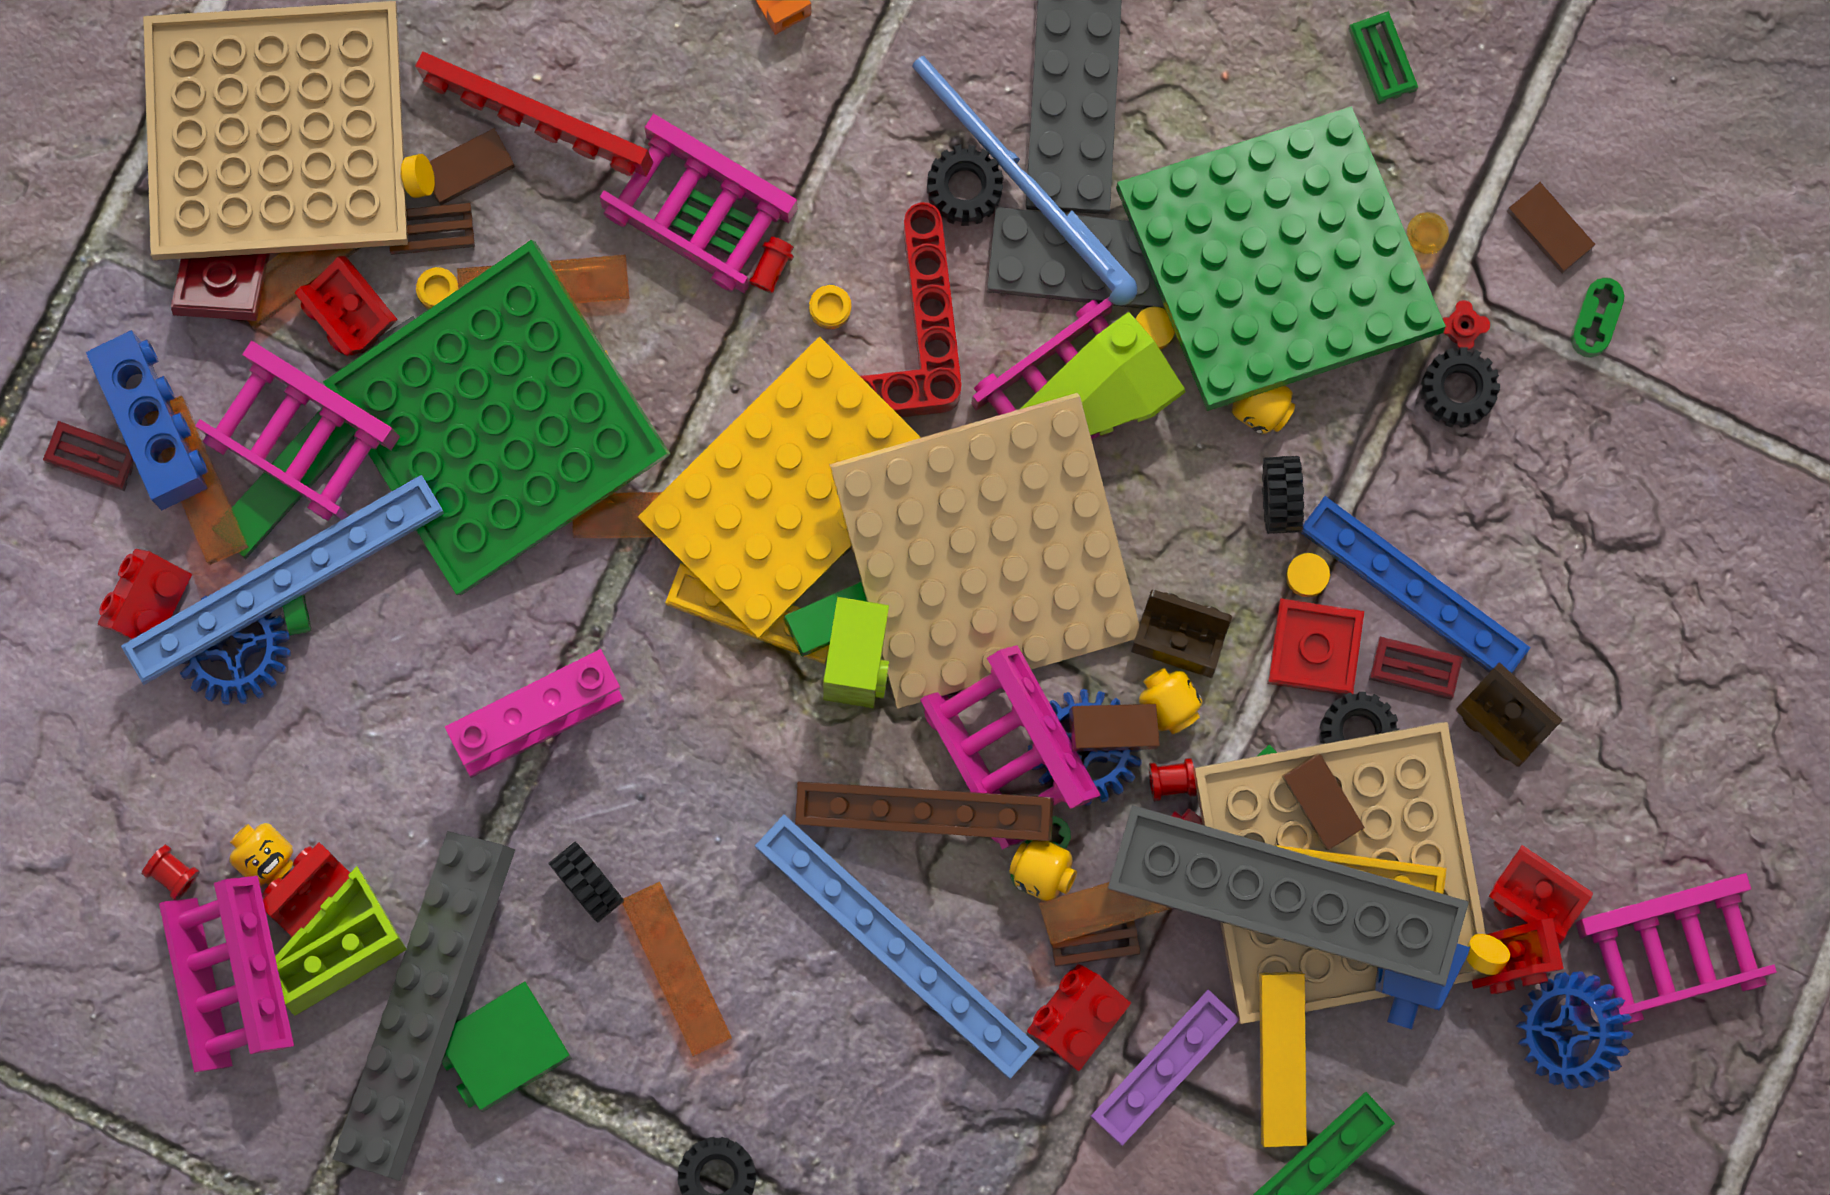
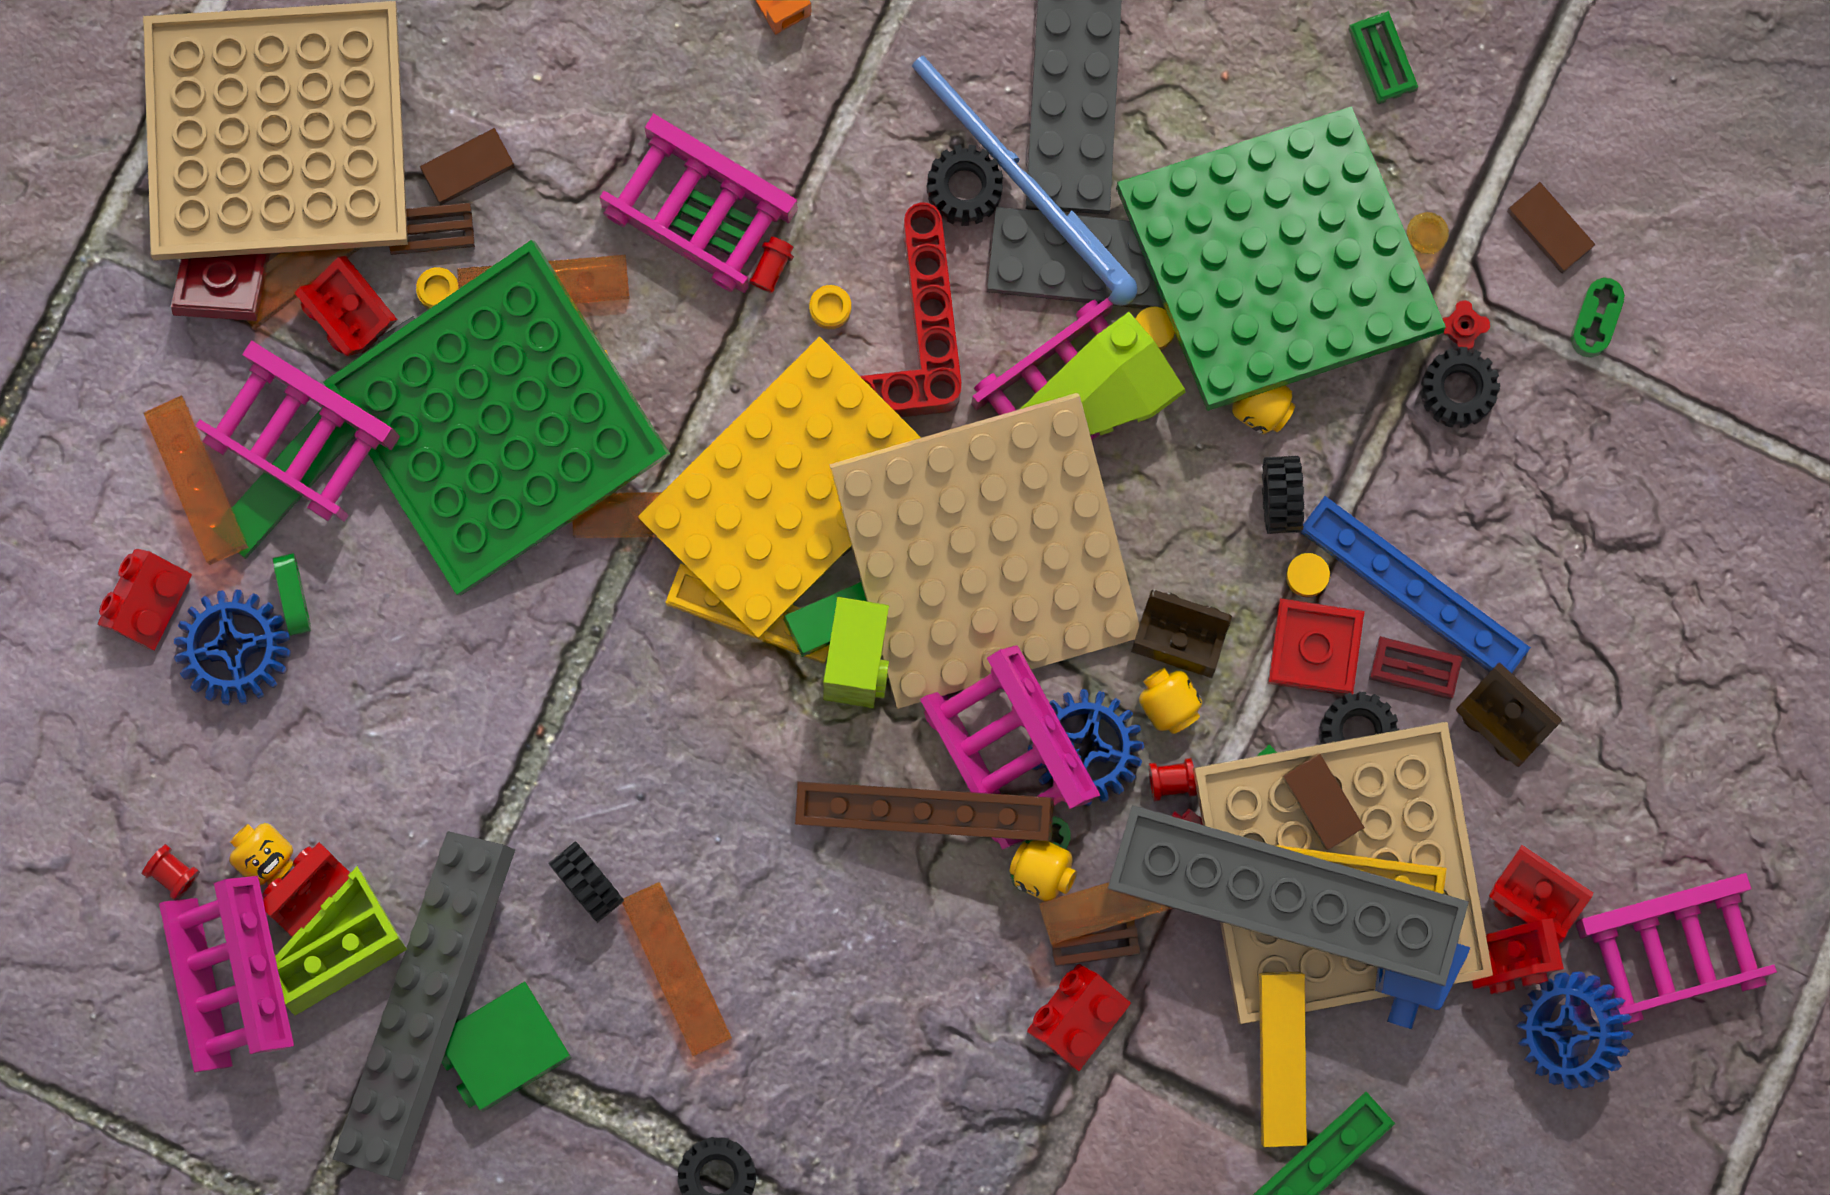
(113, 366): blue brick -> none
(125, 468): dark red tile -> none
(282, 579): medium blue tile -> none
(417, 176): yellow tile -> none
(519, 109): red plate -> none
(535, 713): dark pink fence -> none
(896, 946): medium blue plate -> none
(1114, 727): reddish brown tile -> none
(1164, 1067): medium lavender plate -> none
(1487, 954): yellow tile -> none

